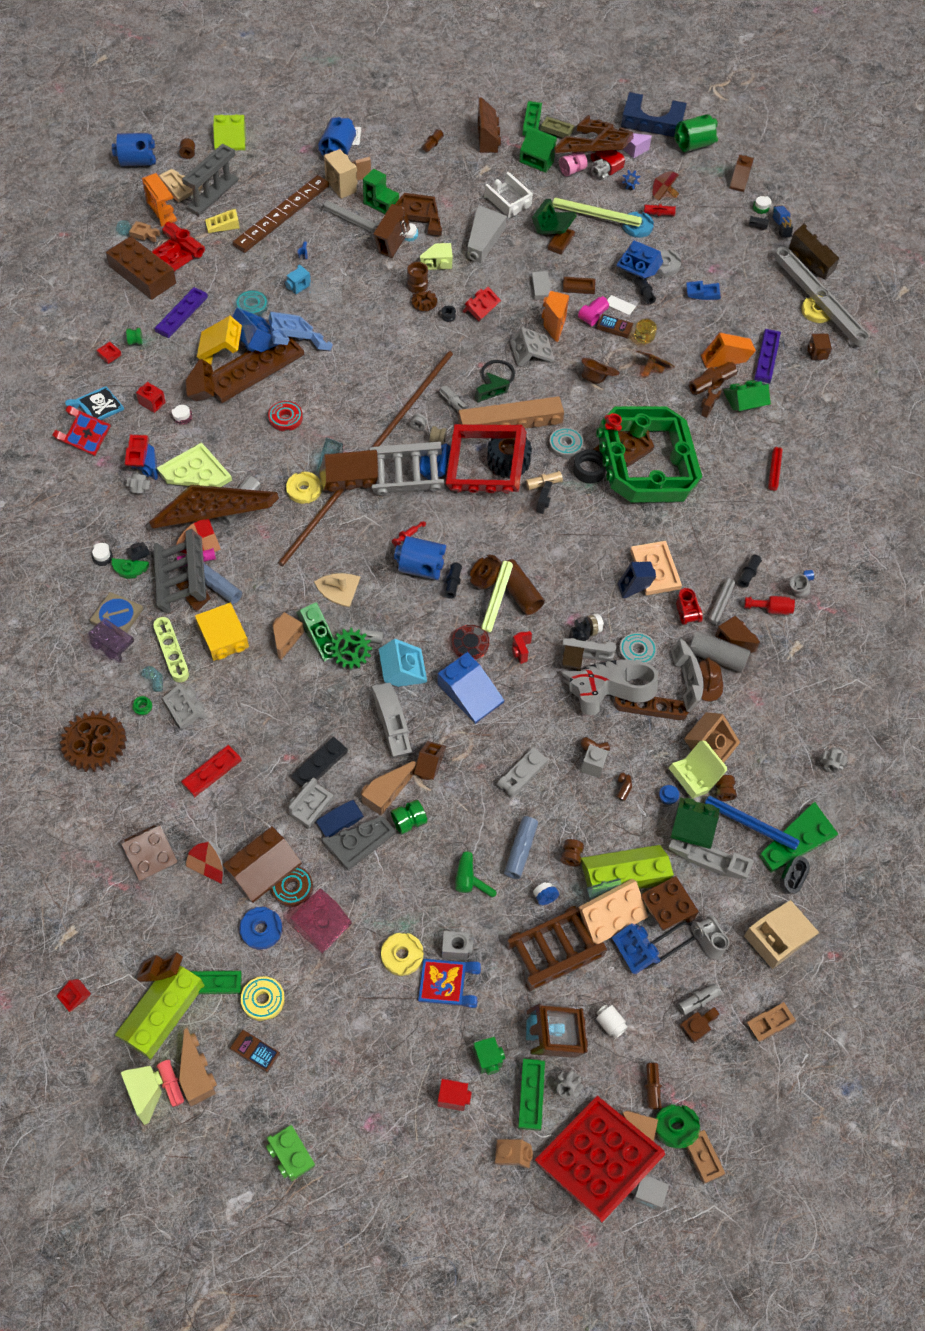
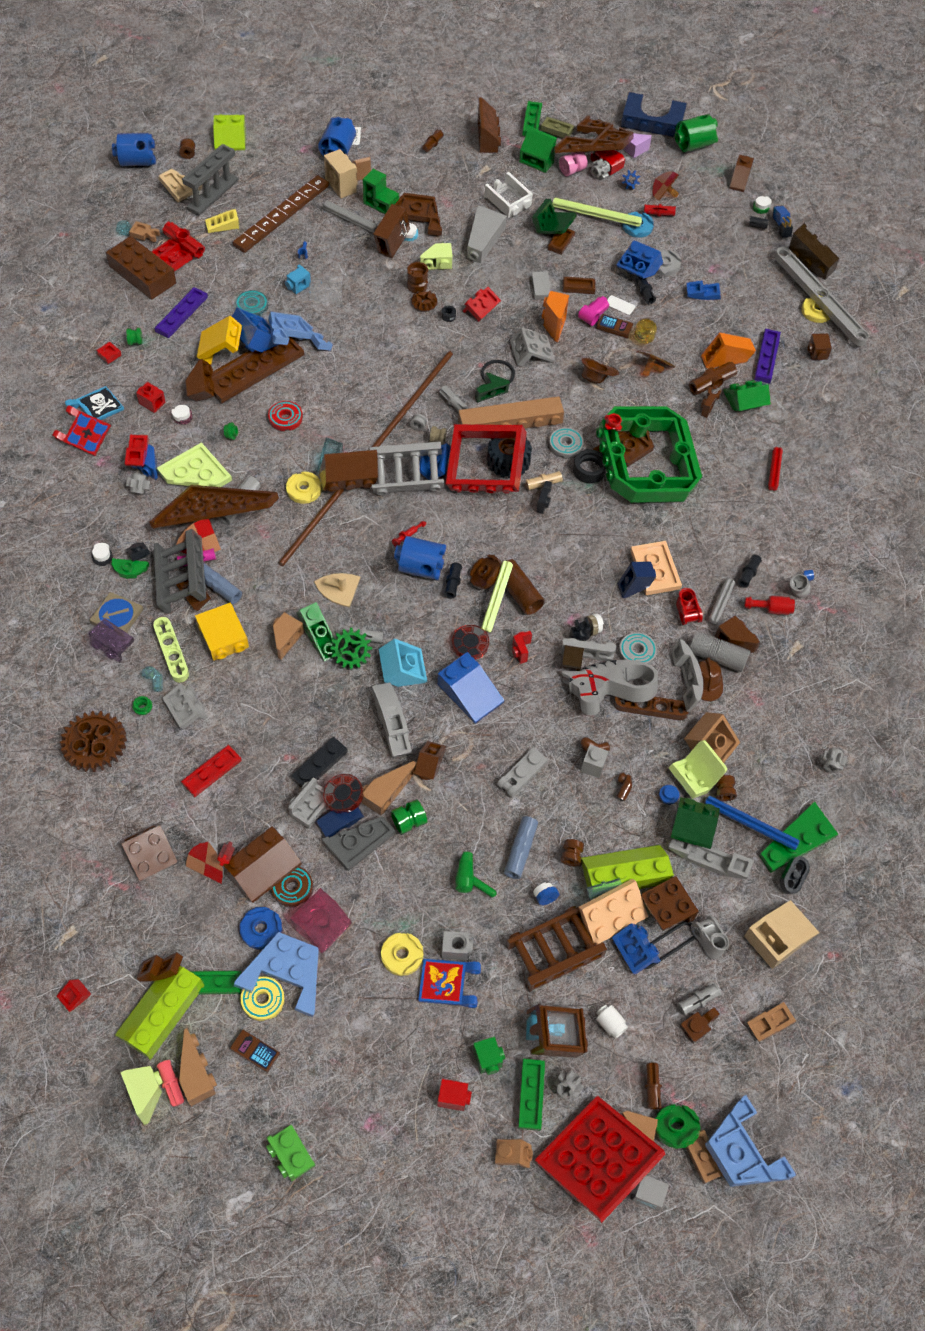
(156, 196): orange window -> none
(226, 853): none -> red axle
(230, 431): none -> green plate
(287, 961): none -> medium blue wing
(343, 793): none -> tile
(737, 1154): none -> medium blue wing

